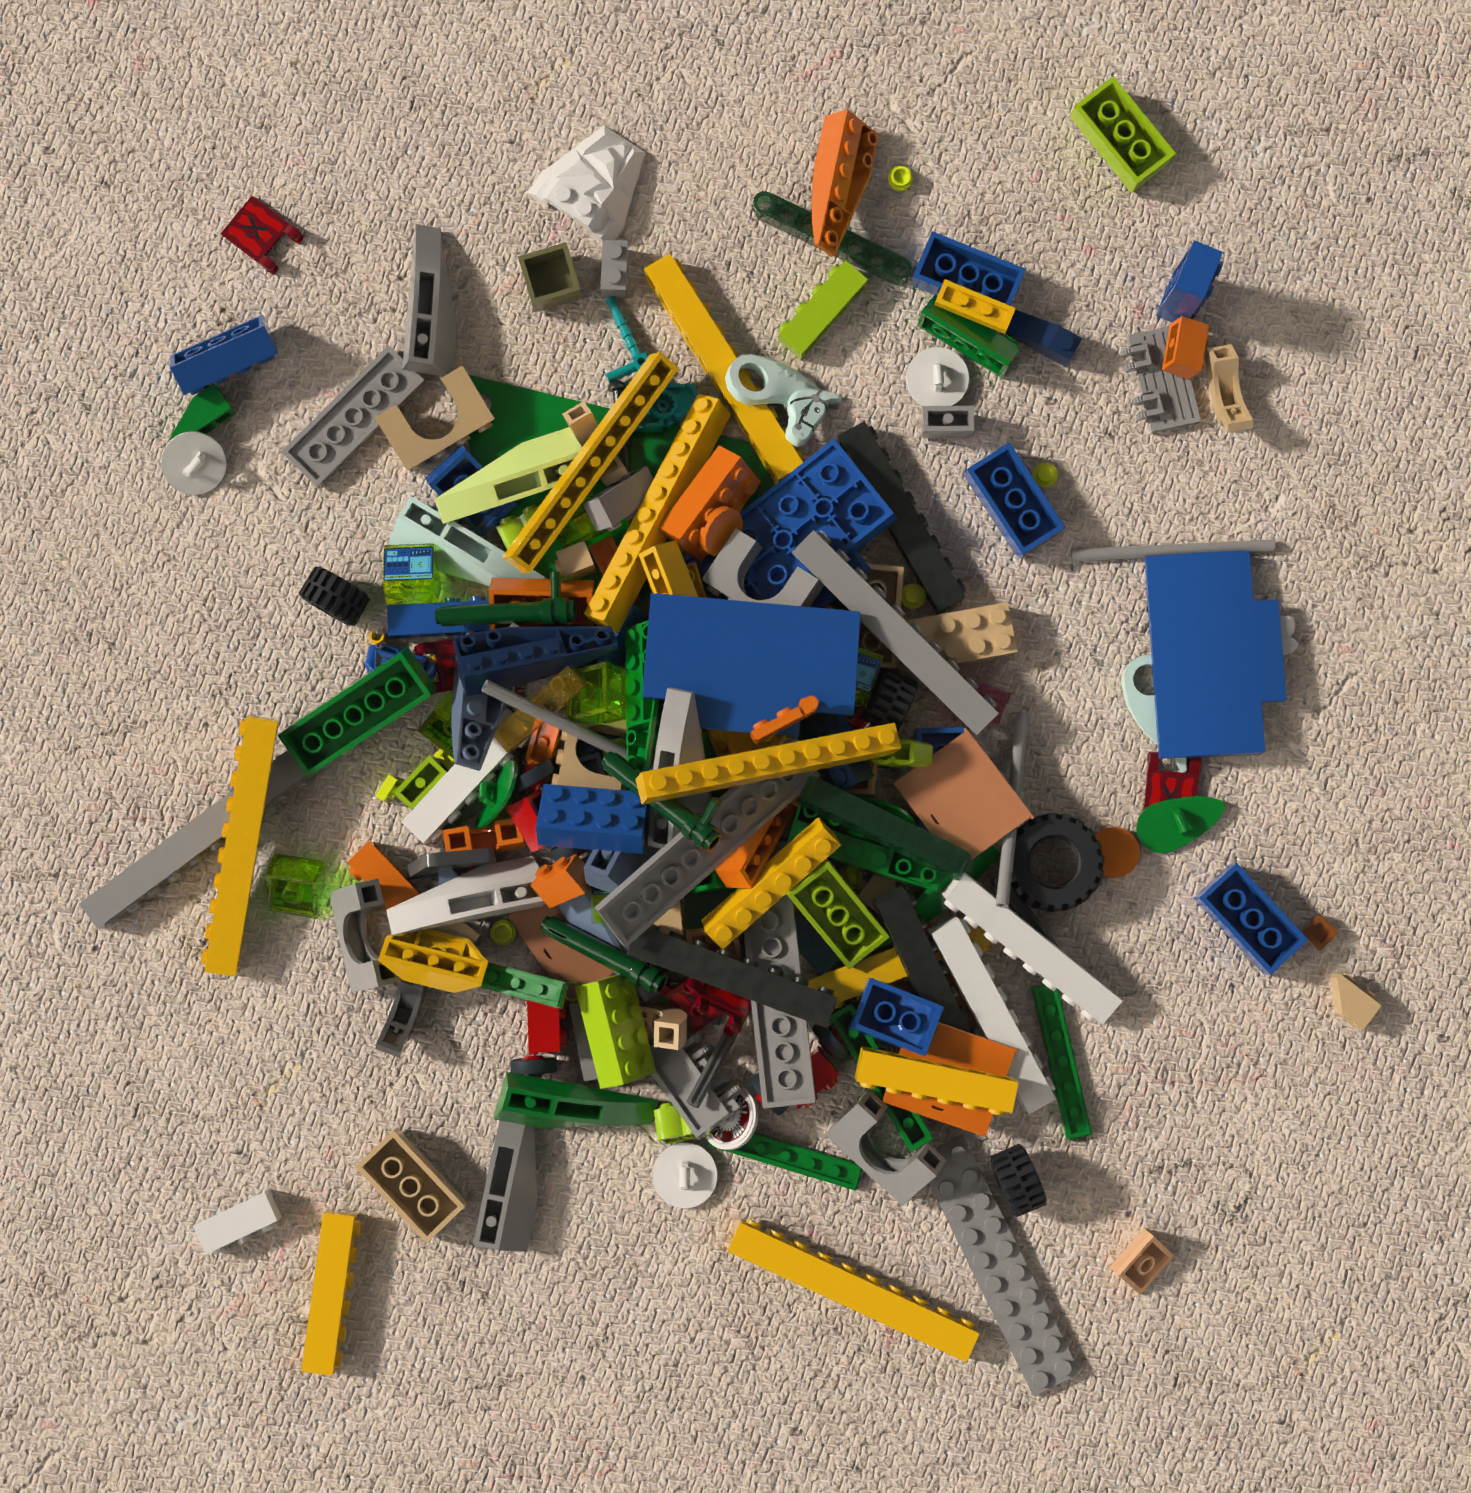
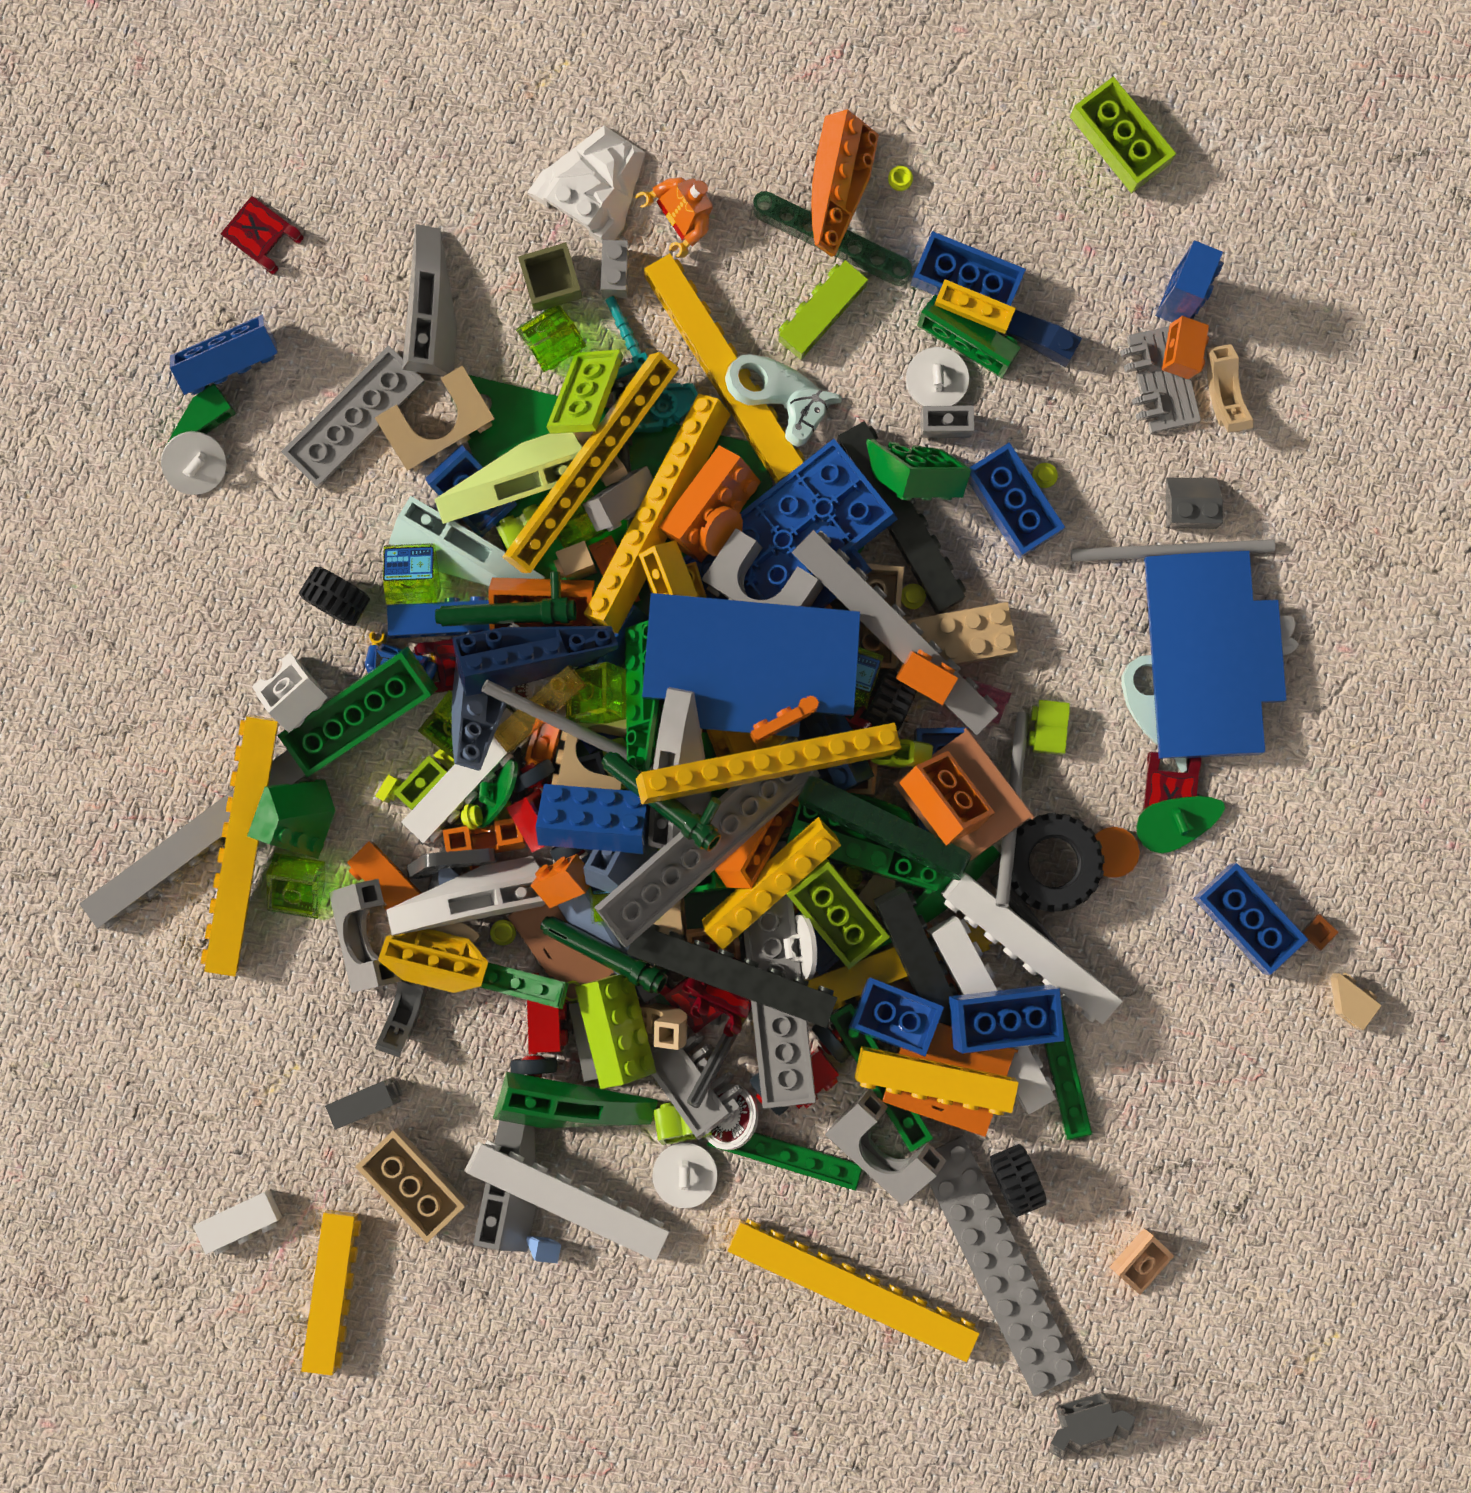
(290, 693): none -> white brick
(294, 817): none -> green wedge
(364, 1103): none -> dark grey brick
(472, 816): none -> neon yellow plate
(544, 1249): none -> light blue slope
(551, 338): none -> clear neon green slope
(566, 1200): none -> white brick
(585, 391): none -> lime plate
(685, 207): none -> orange torso
(806, 946): none -> white shield
(918, 472): none -> green wedge
(927, 677): none -> orange brick
(946, 797): none -> orange brick
(1006, 1018): none -> blue brick
(1050, 727): none -> lime brick
(1088, 1424): none -> dark grey slope
(1193, 503): none -> dark grey slope

